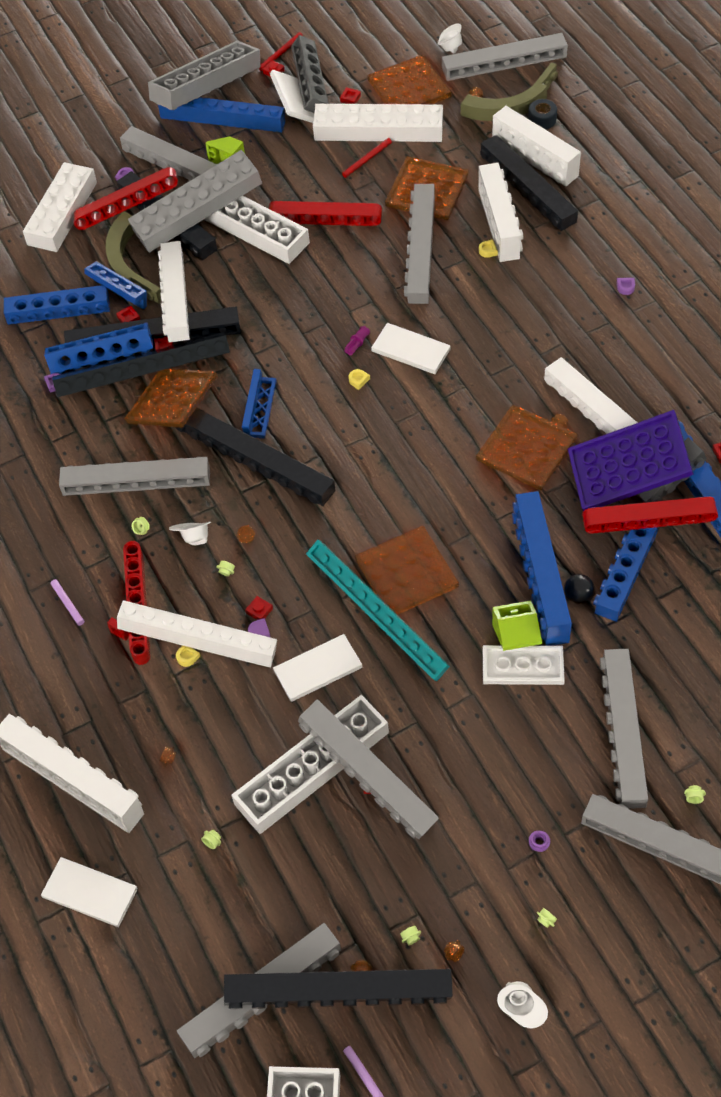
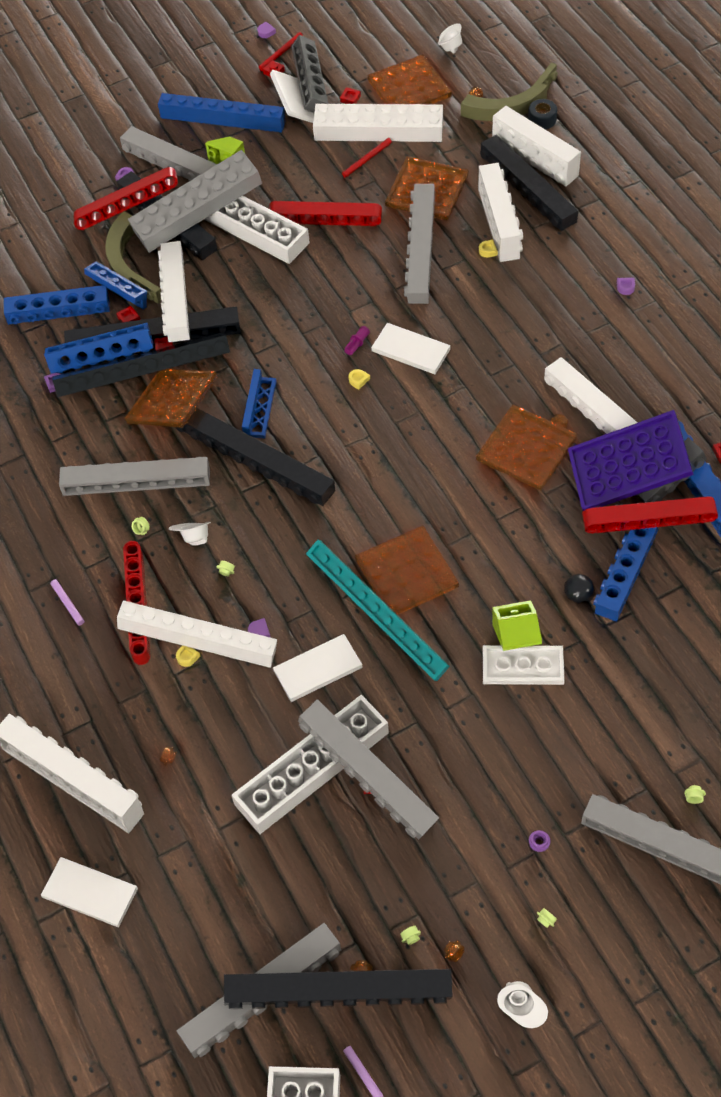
(56, 209): white brick -> none
(112, 624): red plate -> none
(204, 75): light grey brick -> none
(211, 839): yellowish green plate -> none
(245, 530): clear orange plate -> none
(259, 608): red plate -> none
(266, 30): none -> medium lavender tile
(504, 56): light grey brick -> none
(541, 568): blue brick -> none
(624, 729): light grey brick -> none

